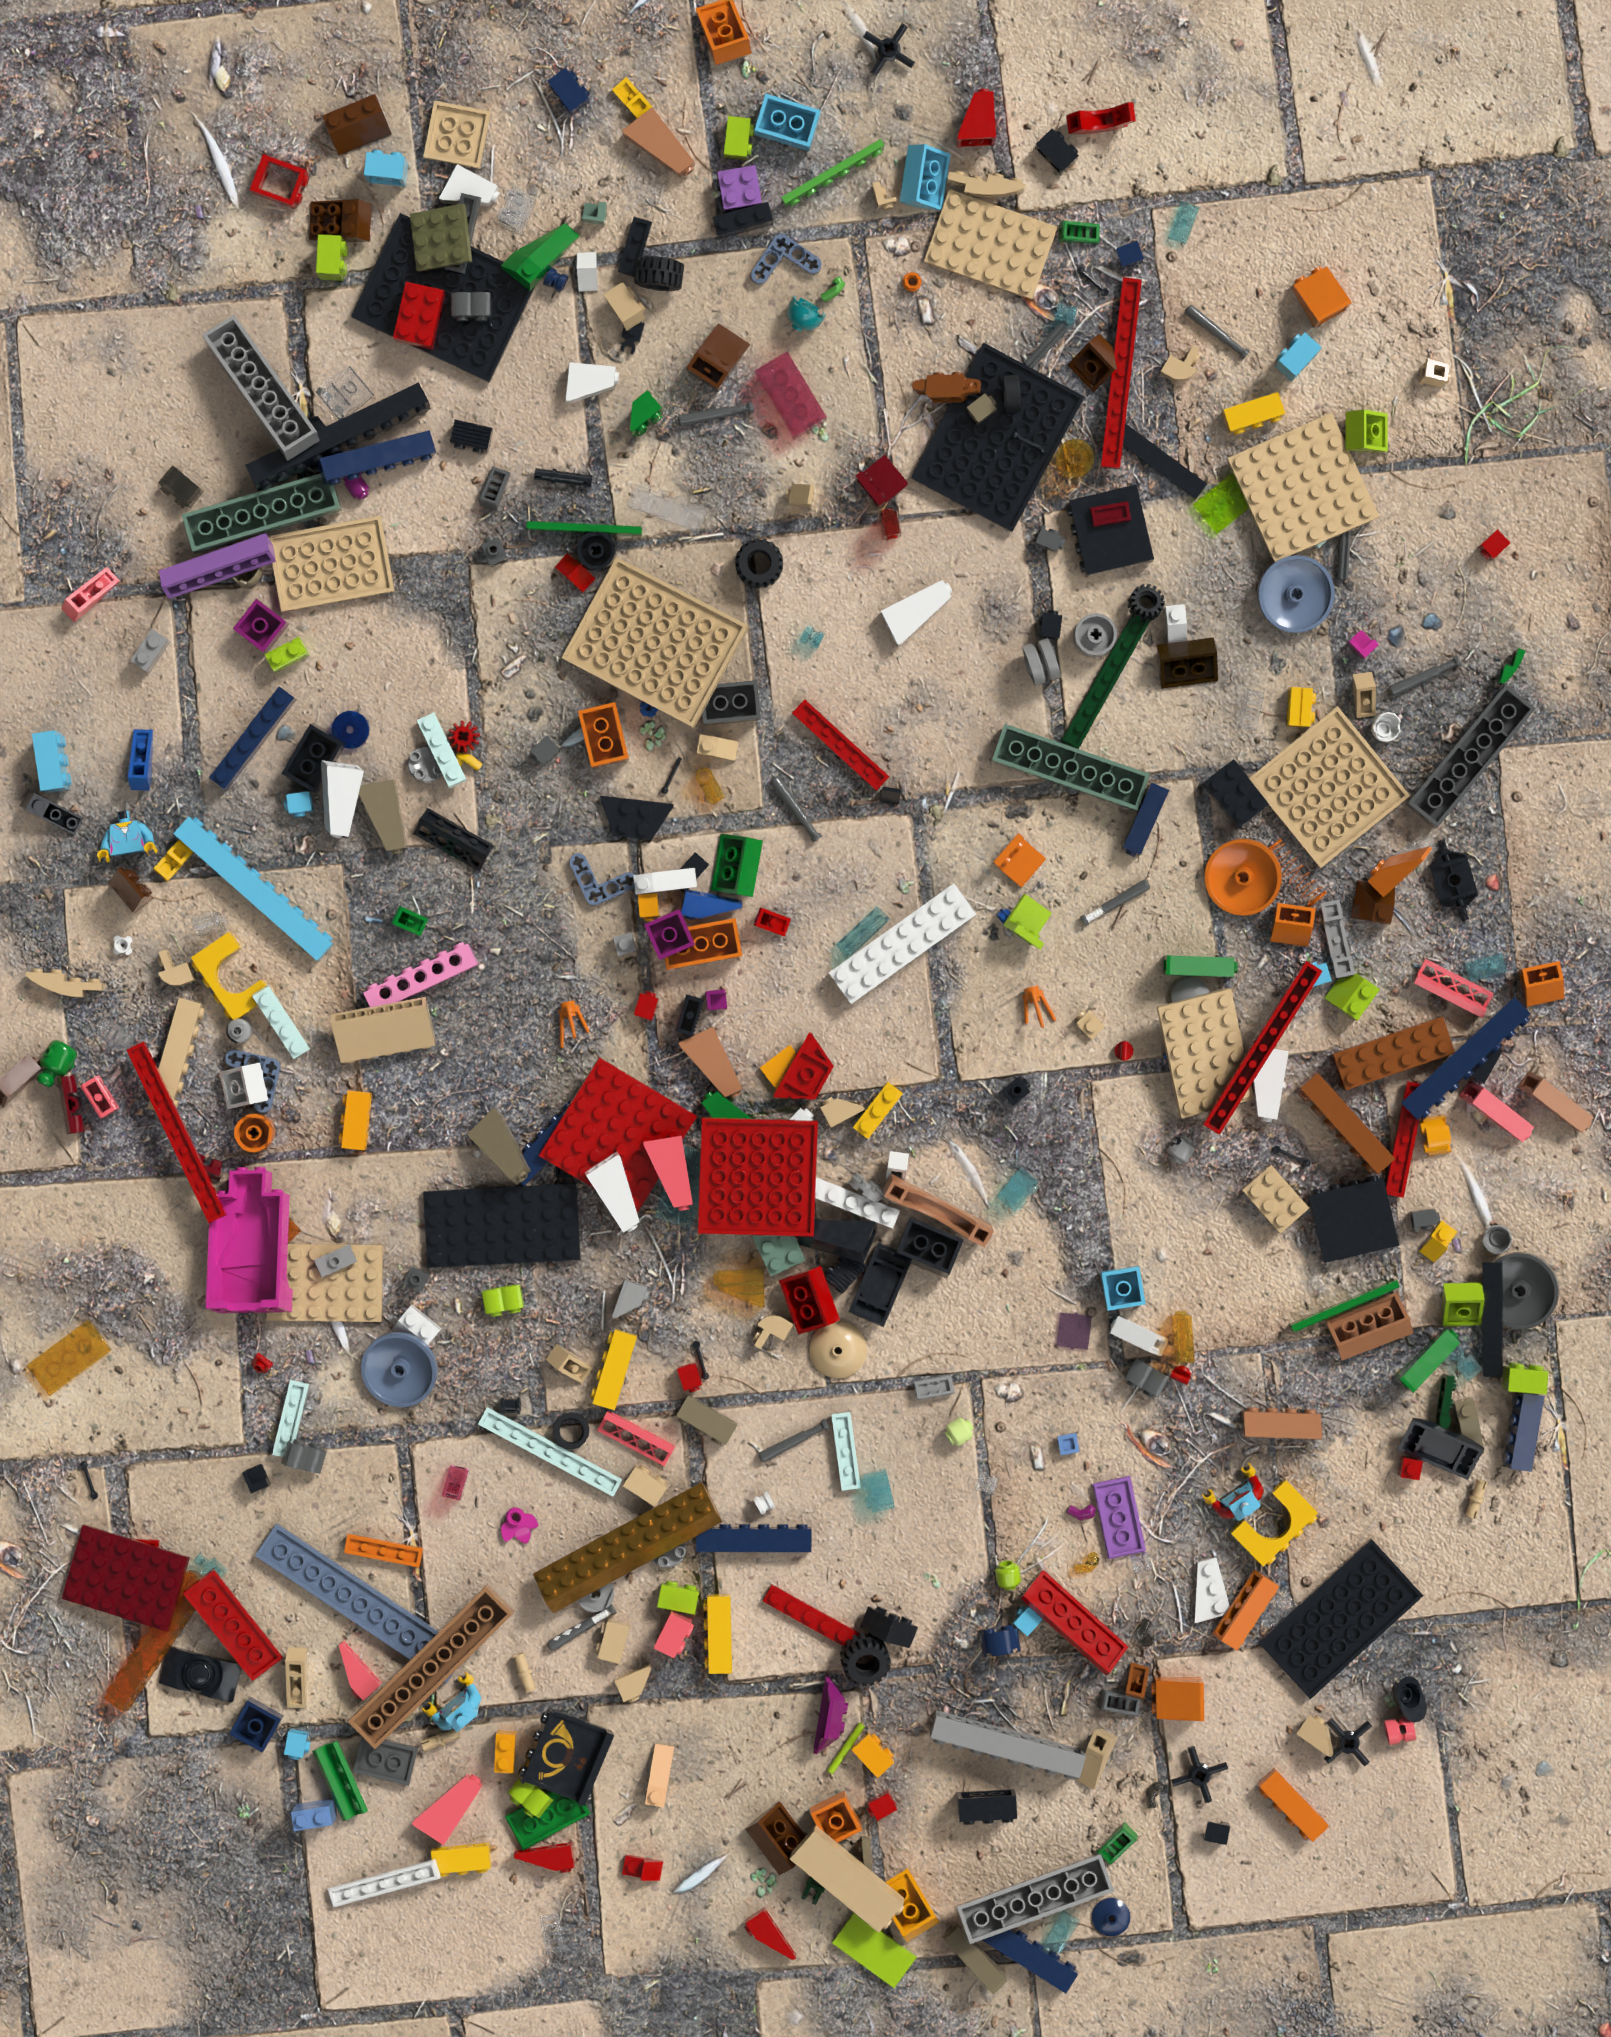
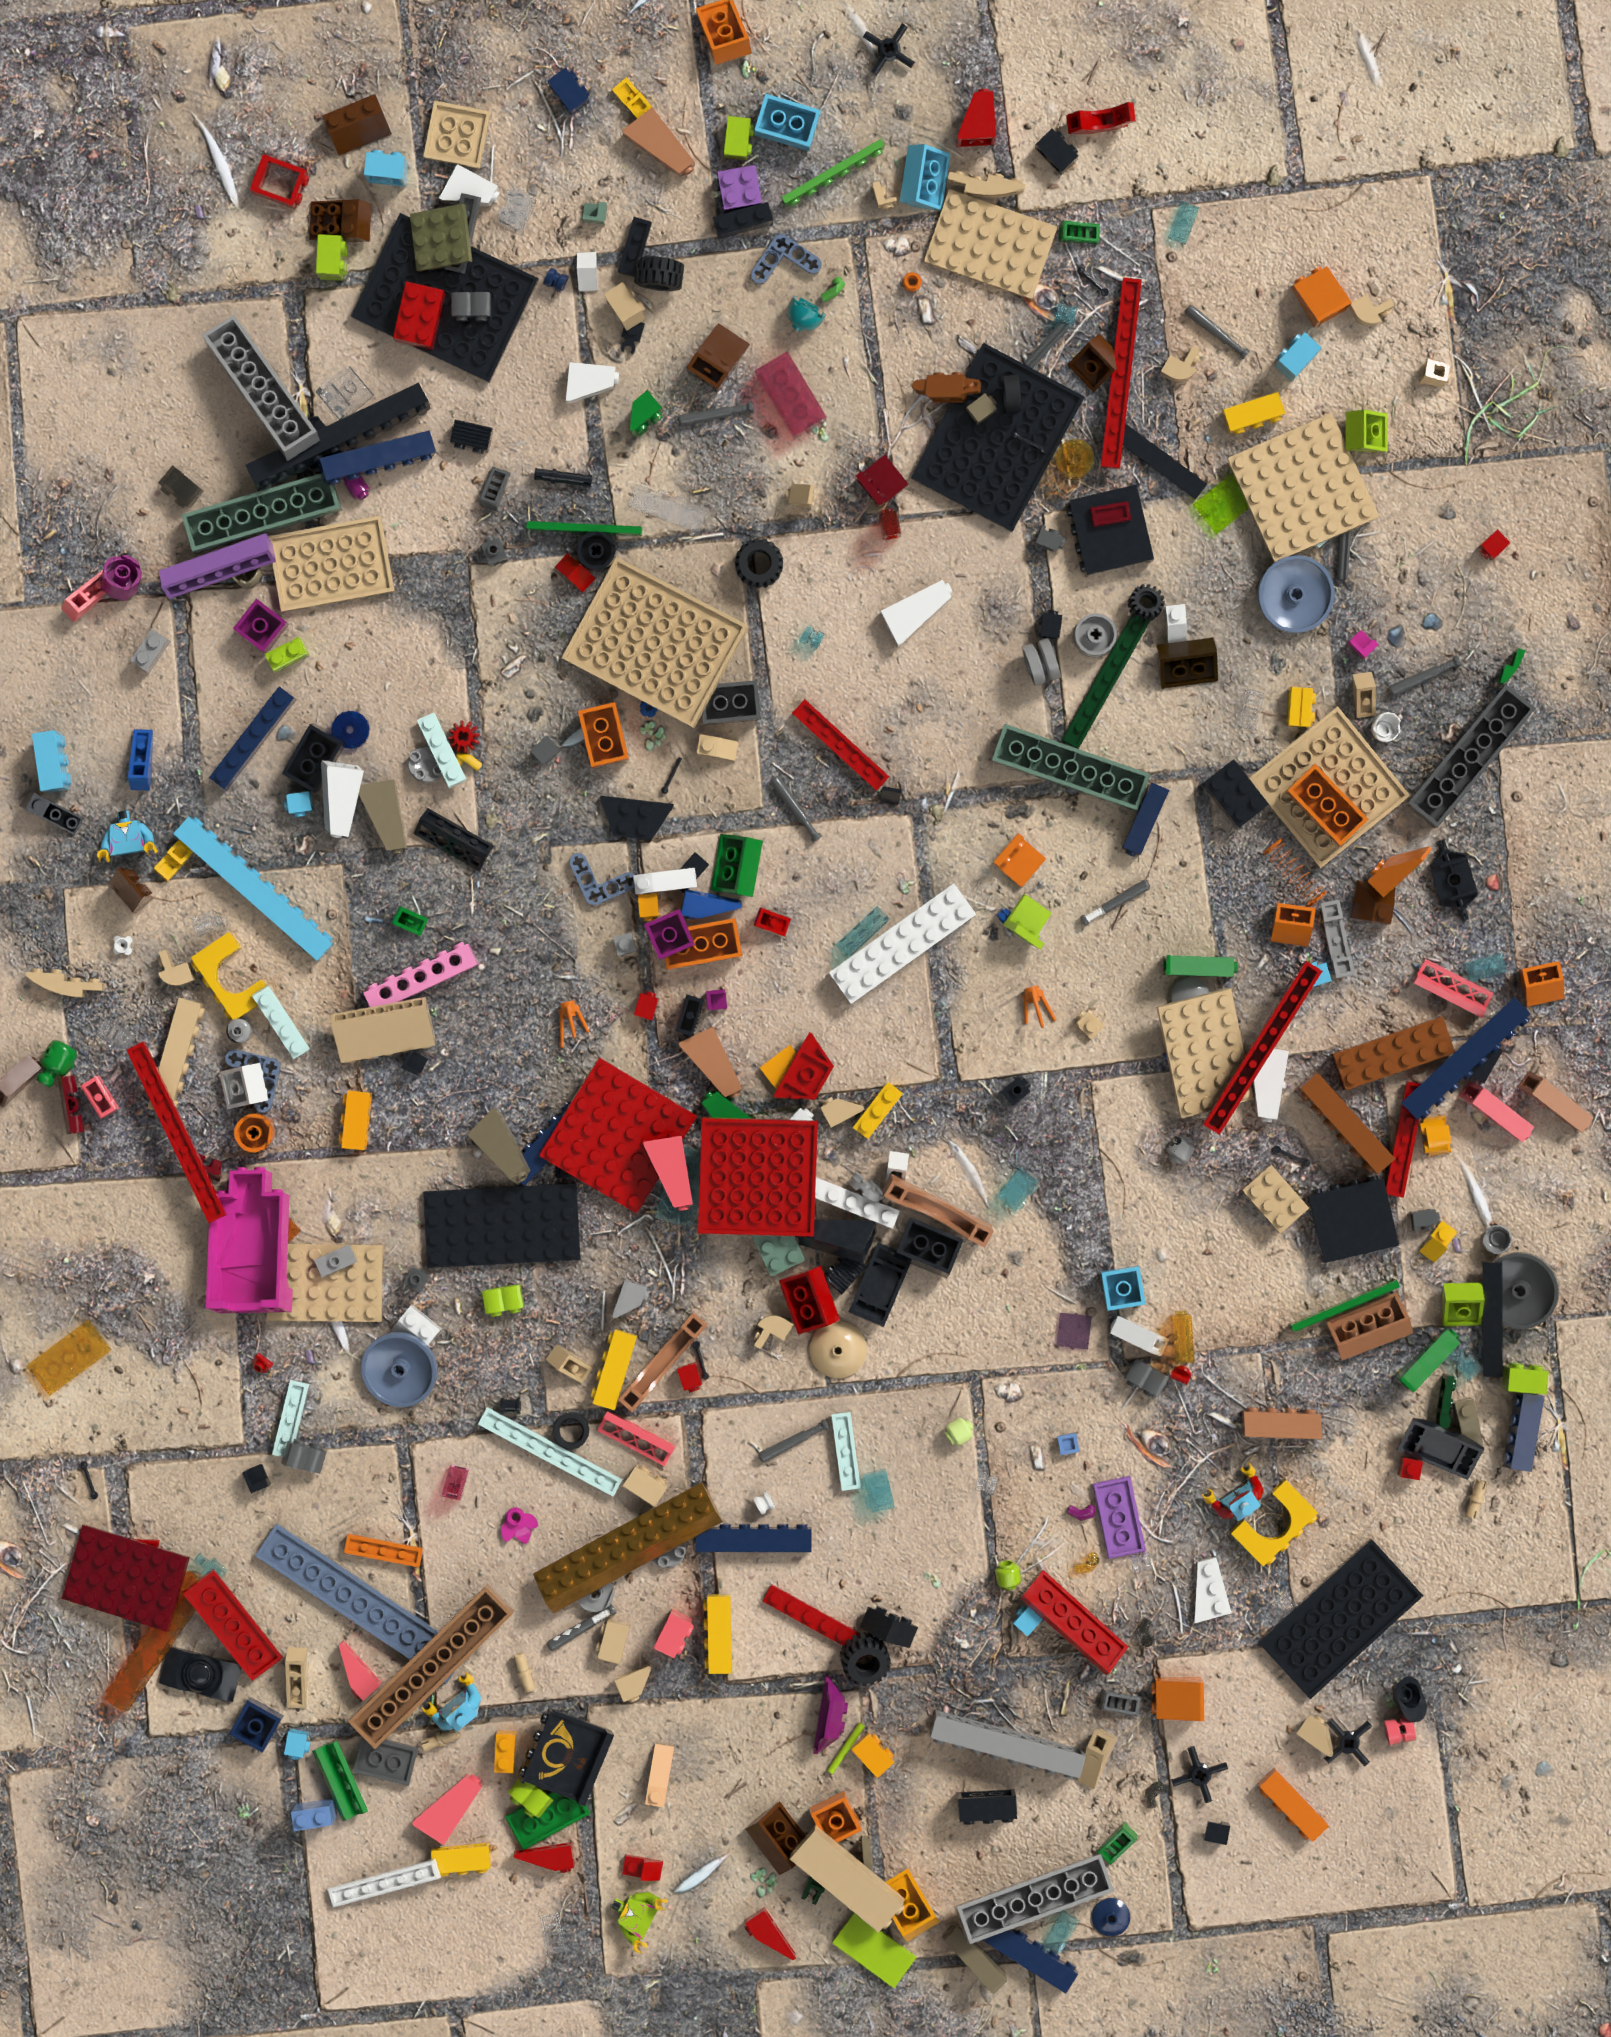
(121, 577): none -> magenta brick
(414, 1063): none -> black panel
(535, 259): green wedge -> none
(613, 1188): white slope -> none
(637, 1916): none -> lime torso
(662, 1361): none -> nougat arch
(678, 1597): lime brick -> none
(706, 1420): dark tan brick -> none
(711, 787): clear yellow piece -> none
(742, 1284): clear yellow slope -> none
(881, 1805): red brick -> none
(934, 1387): light grey plate -> none
(999, 1642): dark blue brick -> none
(1124, 1050): red plate -> none
(1129, 255): dark blue panel -> none
(1136, 1681): dark orange slope -> none
(1243, 877): orange dish -> none
(1245, 1610): orange brick -> none
(1326, 805): none -> orange brick
(1352, 995): lime slope -> none
(1366, 313): none -> tan brick

